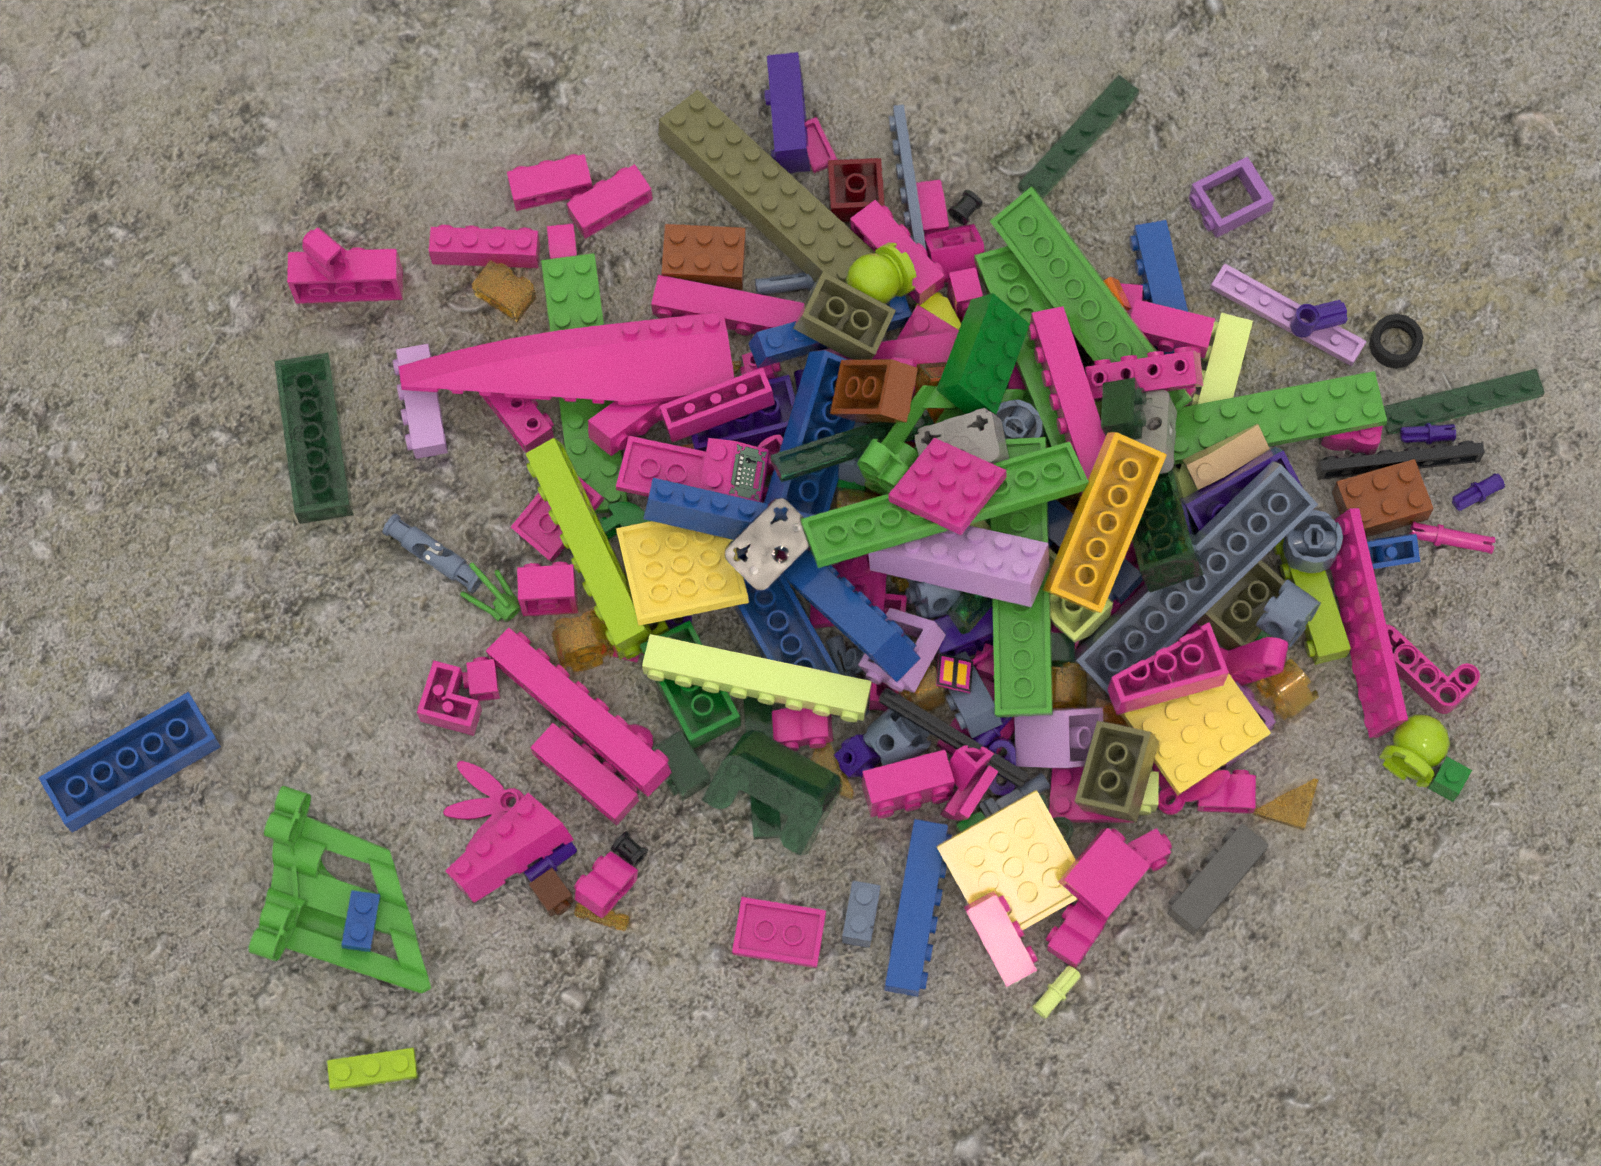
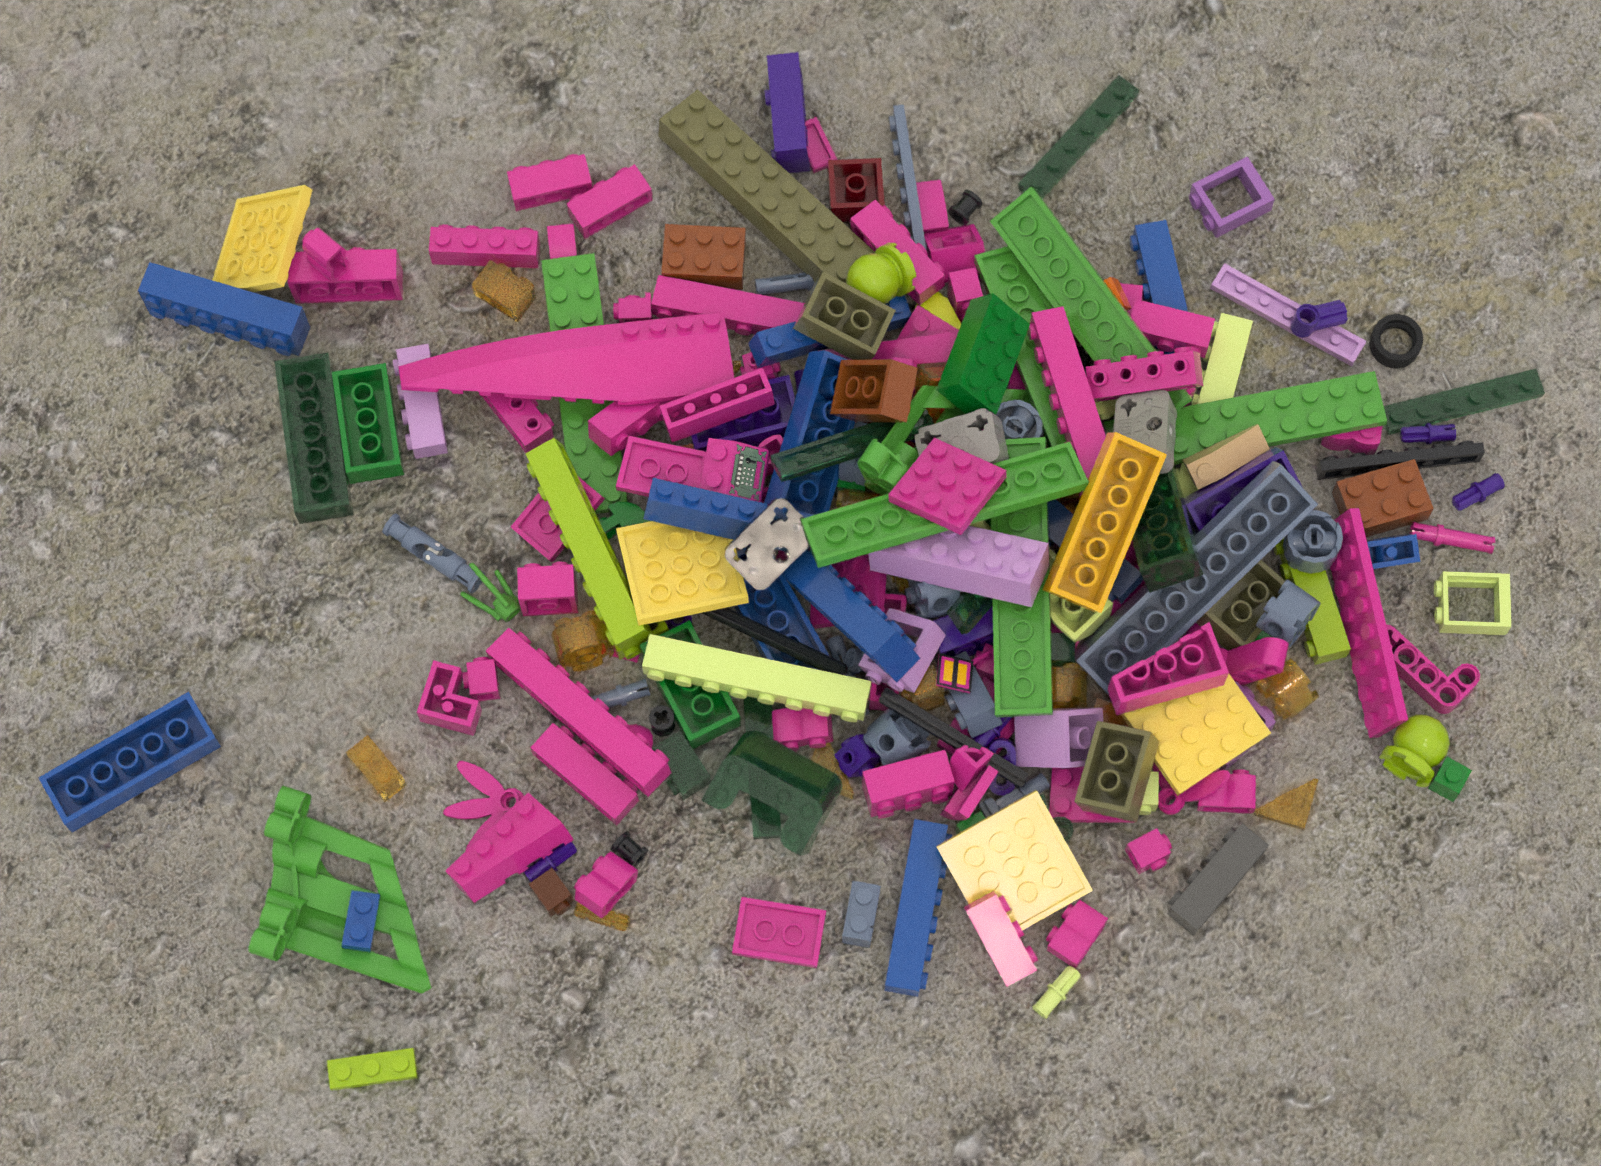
(224, 309): none -> blue brick
(262, 239): none -> light yellow plate
(367, 423): none -> green brick
(376, 768): none -> clear yellow brick
(624, 694): none -> sand blue pin
(633, 308): none -> dark pink brick
(660, 713): none -> black bush
(777, 640): none -> black axle
(1105, 872): dark pink brick -> none
(1123, 408): clear green brick -> none
(1502, 602): none -> yellowish green window

